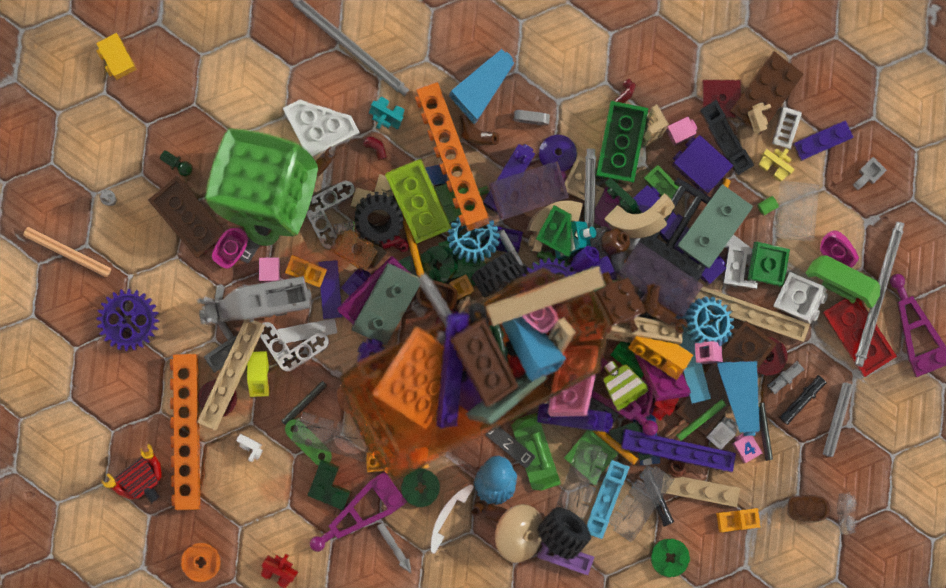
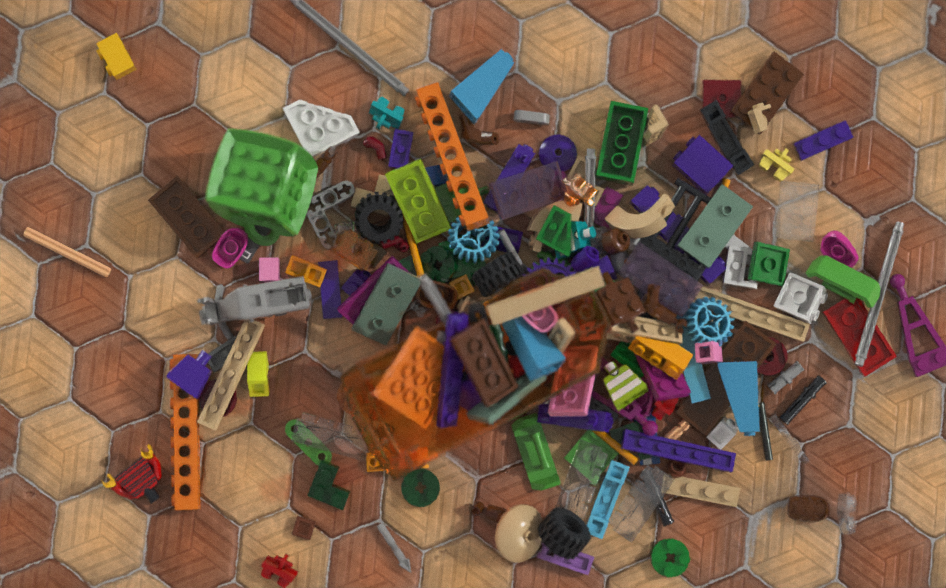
(108, 197): light grey axle -> none
(140, 308): dark purple gear -> none
(184, 168): dark green axle -> none
(191, 374): none -> dark purple torso
(194, 553): orange plate -> none
(247, 444): white bracket -> none
(287, 353): white beam -> none
(303, 527): none -> copper tile
(304, 403): pearl dark grey bar -> none
(306, 331): white sticker -> none
(369, 346): dark purple brick -> none
(388, 494): magenta plate -> none
(400, 148): none -> dark purple plate
(437, 538): white slope -> none
(495, 480): dark azure hair -> none
(511, 446): dark grey sticker -> none
(572, 197): none -> clear orange hips
(626, 201): dark green plate -> none
(627, 94): dark red arm -> none
(661, 182): bright green plate -> none
(681, 131): bright pink brick -> none
(700, 420): bright green bar -> none
(738, 520): light orange slope -> none
(746, 447): bright pink brick -> none
(767, 205): bright green hinge -> none
(789, 439): none -> clear bar
(795, 122): white slope -> none
(838, 419): light grey axle -> none
(870, 172): light grey plate -> none

